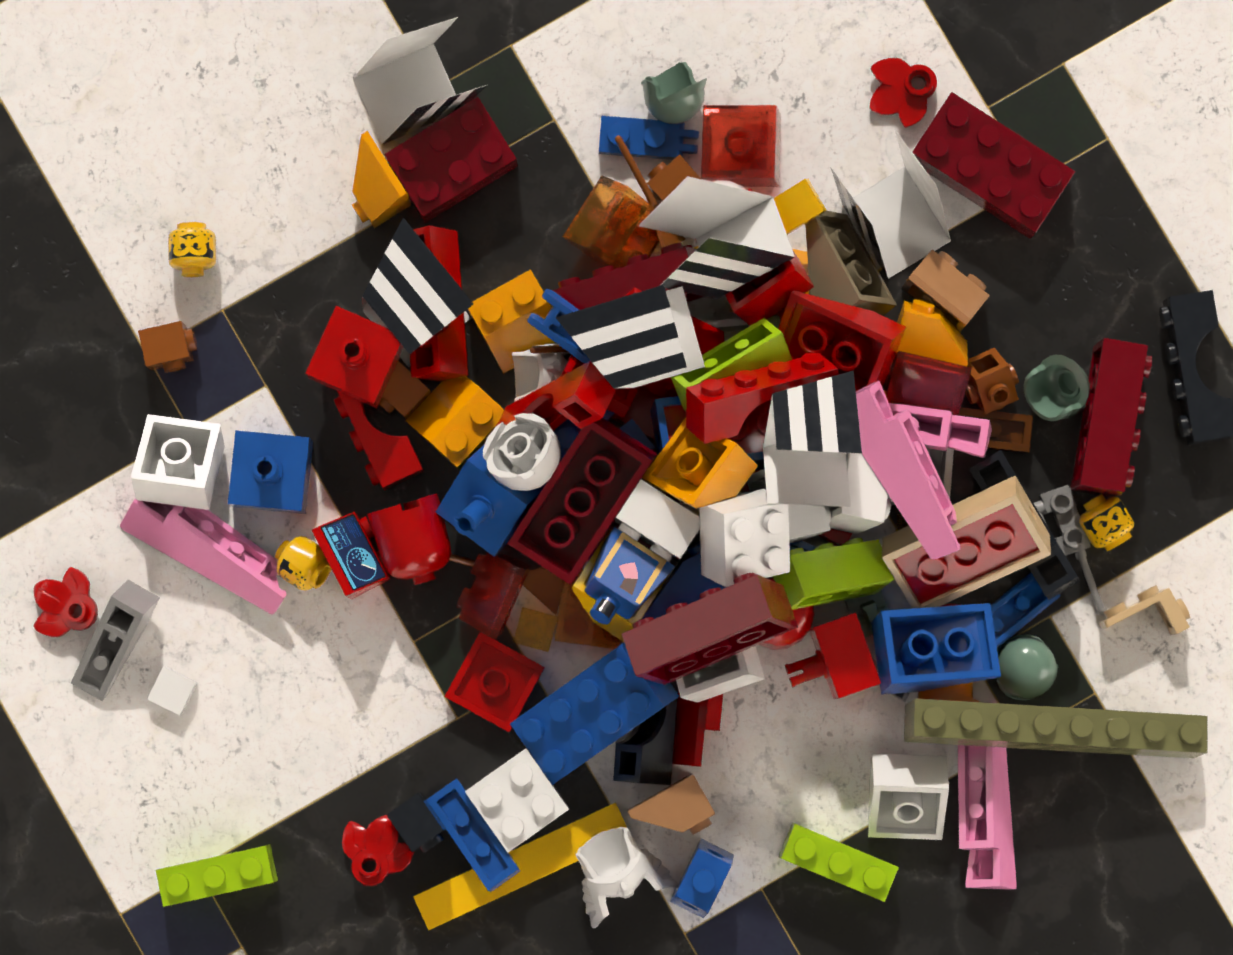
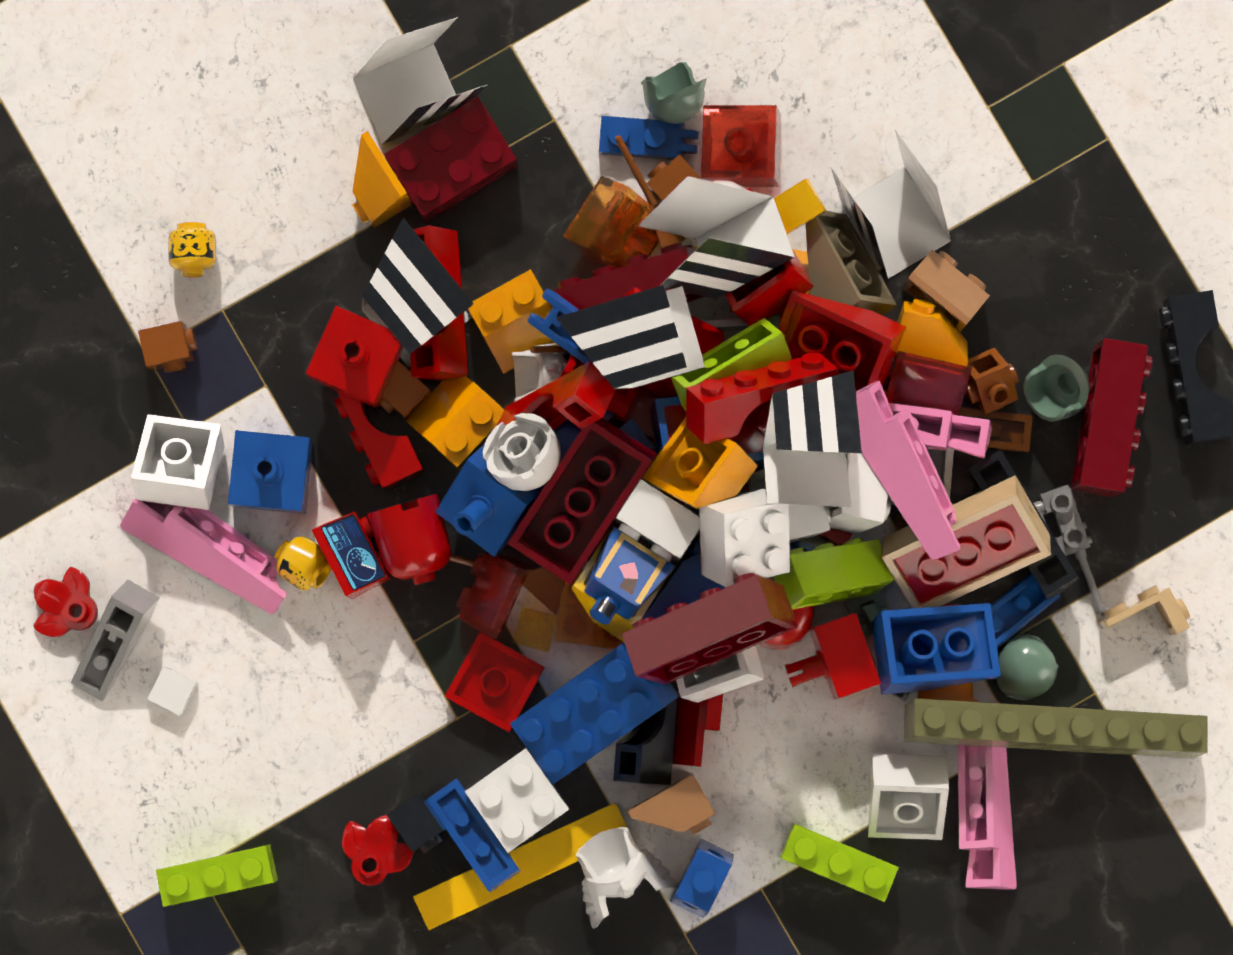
(897, 92): red plate -> none
(992, 165): dark red brick -> none
(1106, 522): yellow head -> none

